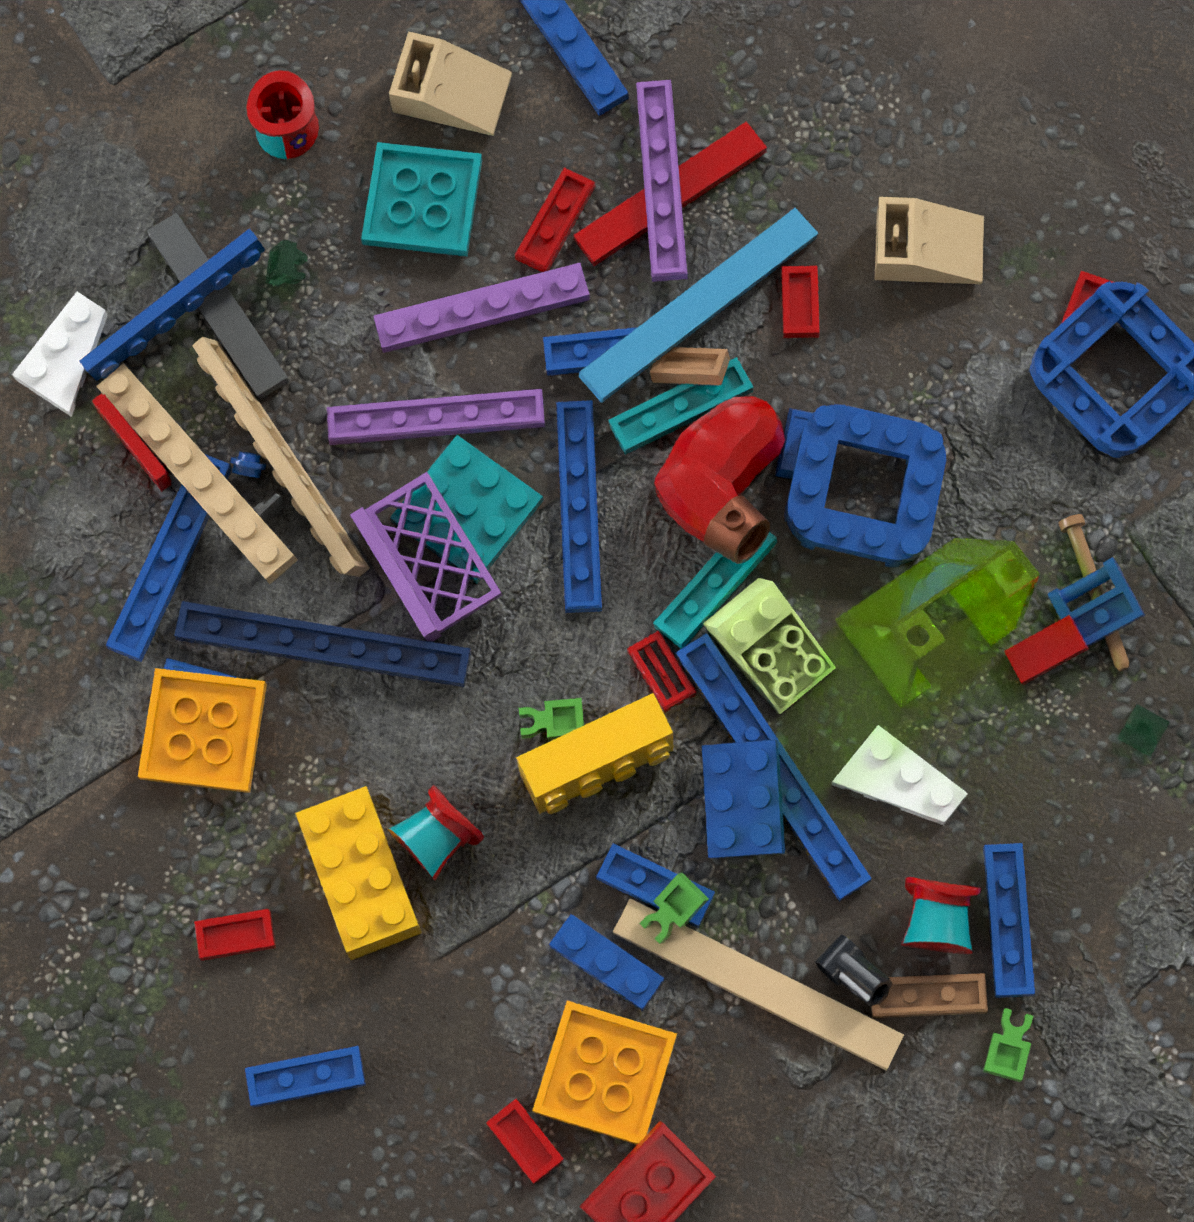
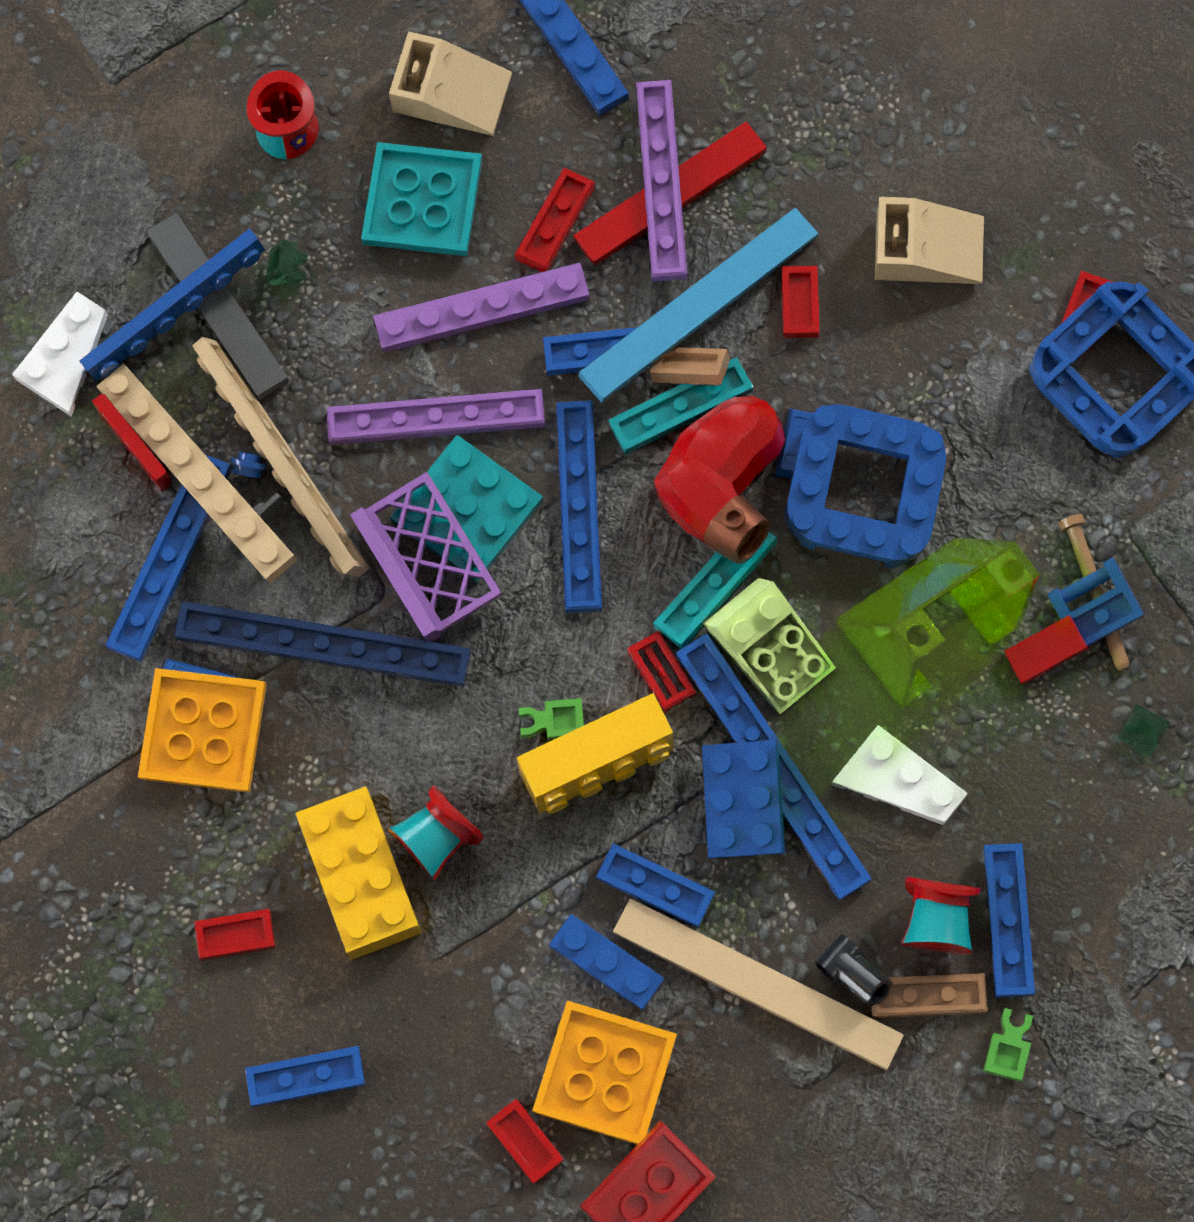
(677, 905): bright green plate -> none

